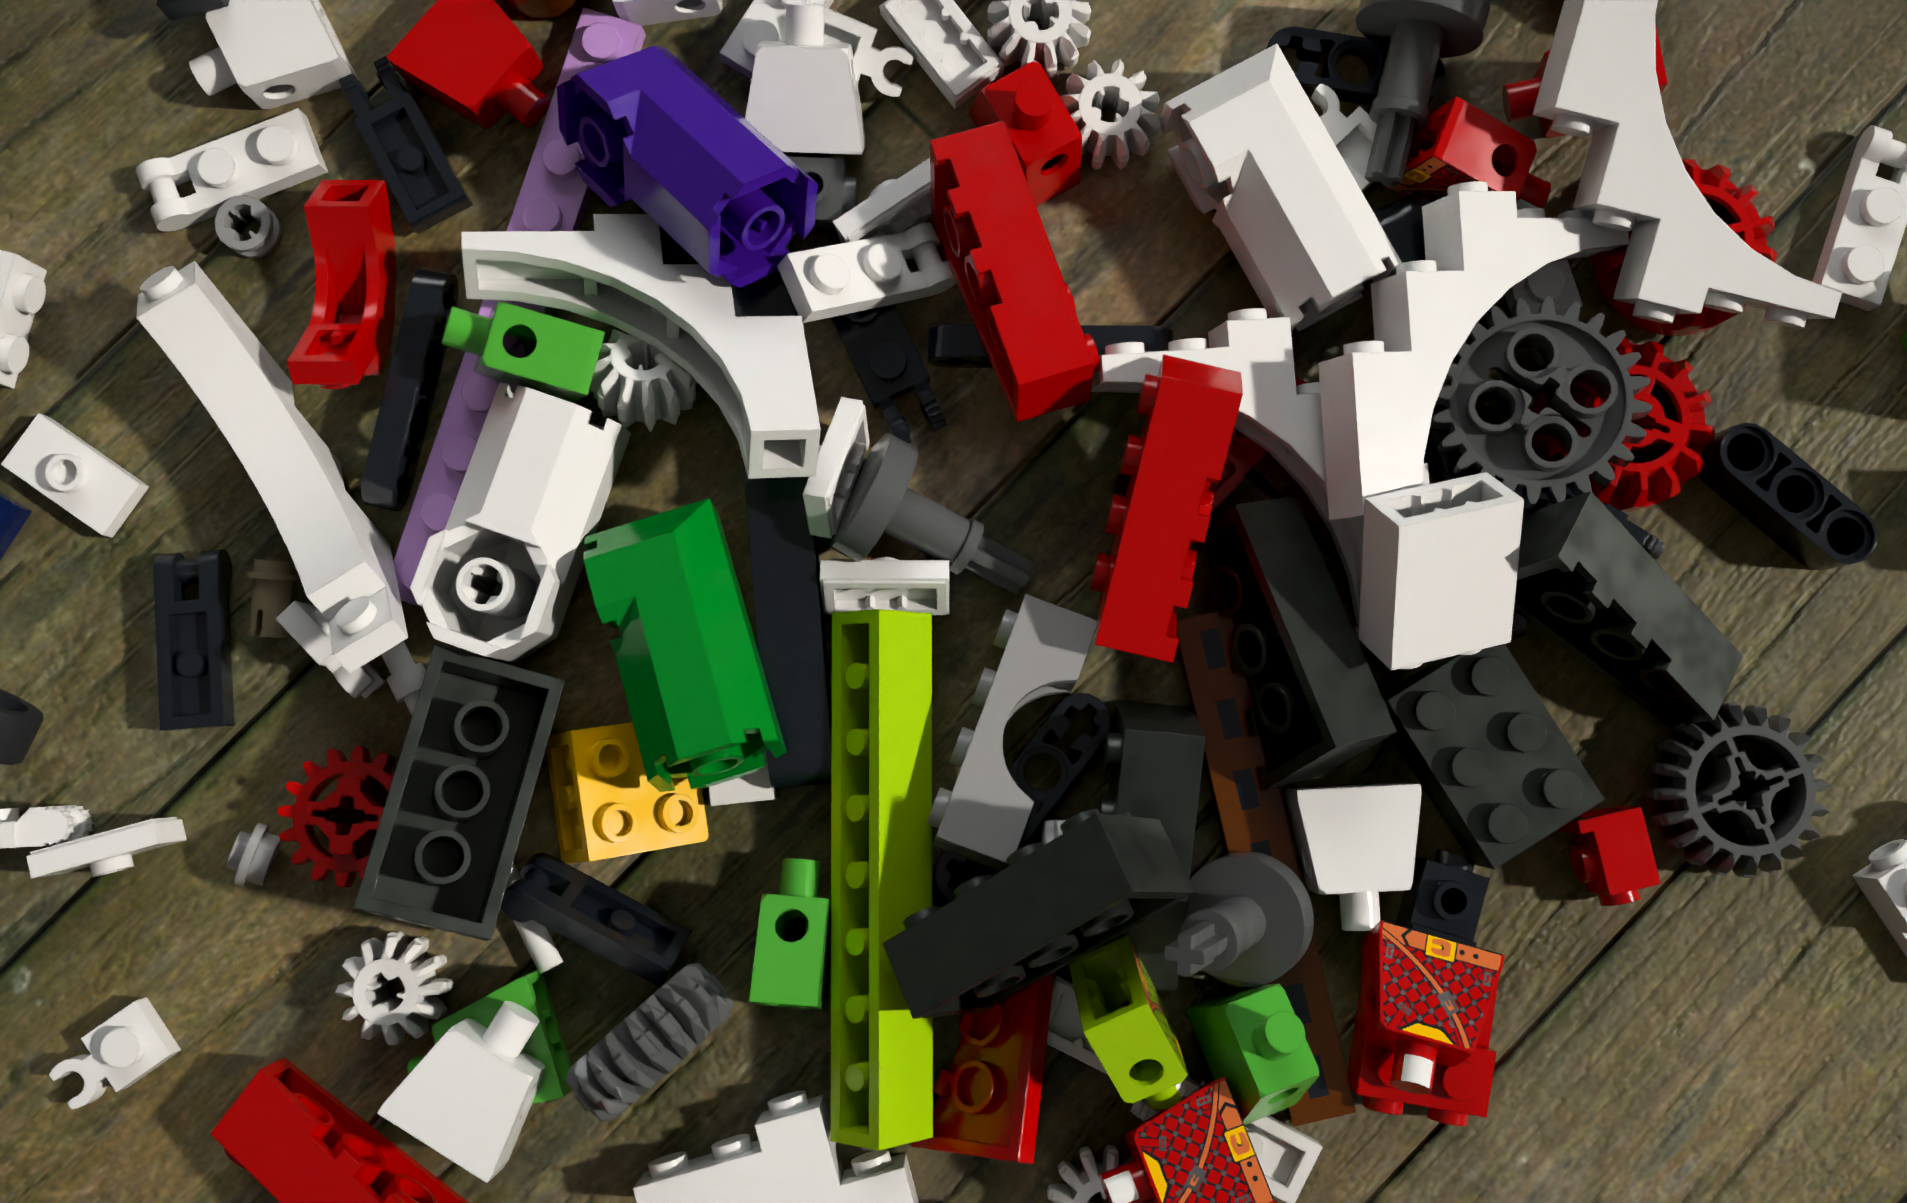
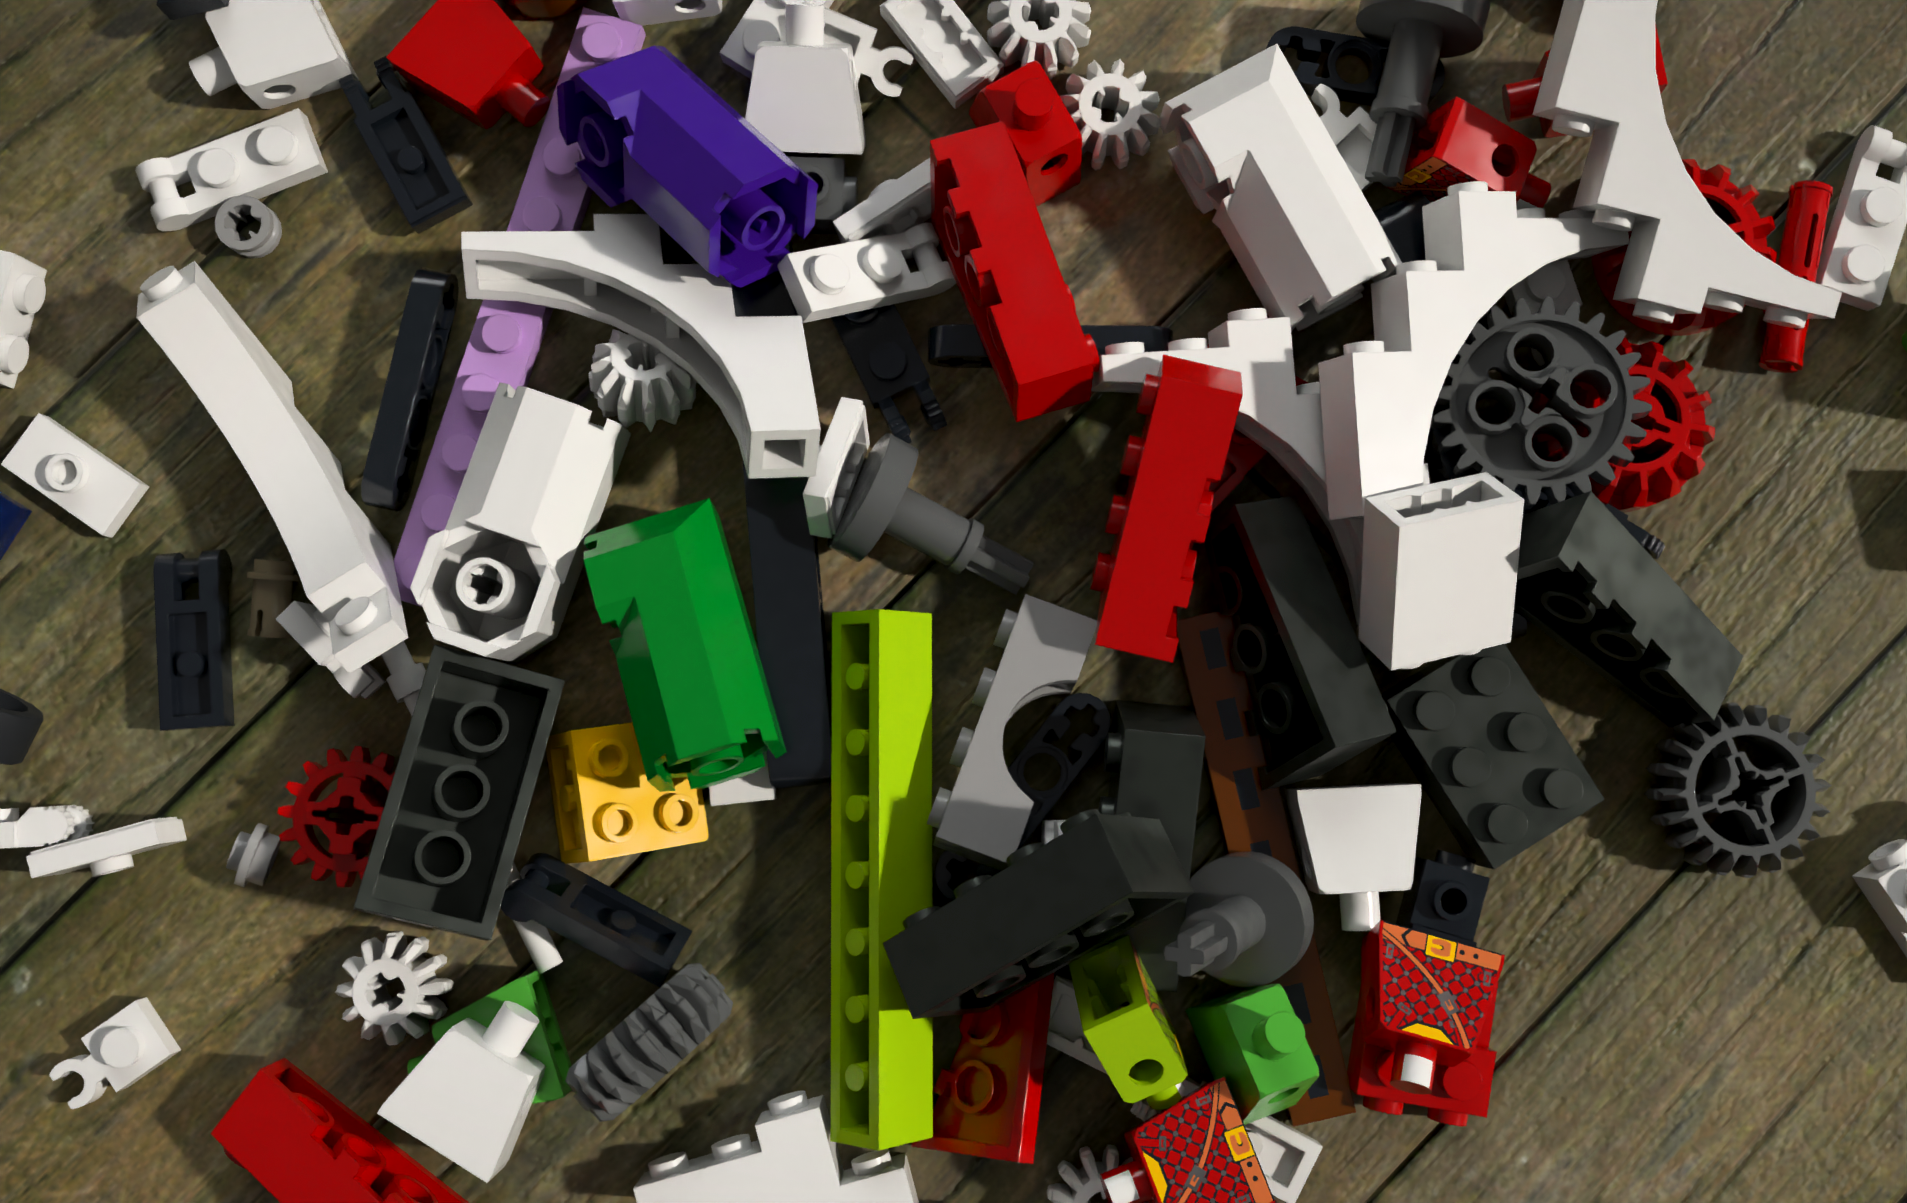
(353, 287): red arch -> none
(557, 352): bright green torso -> none
(795, 971): bright green torso -> none
(885, 585): white plate -> none
(1613, 853): red brick -> none
(1799, 255): none -> red pin
(1813, 498): black beam -> none

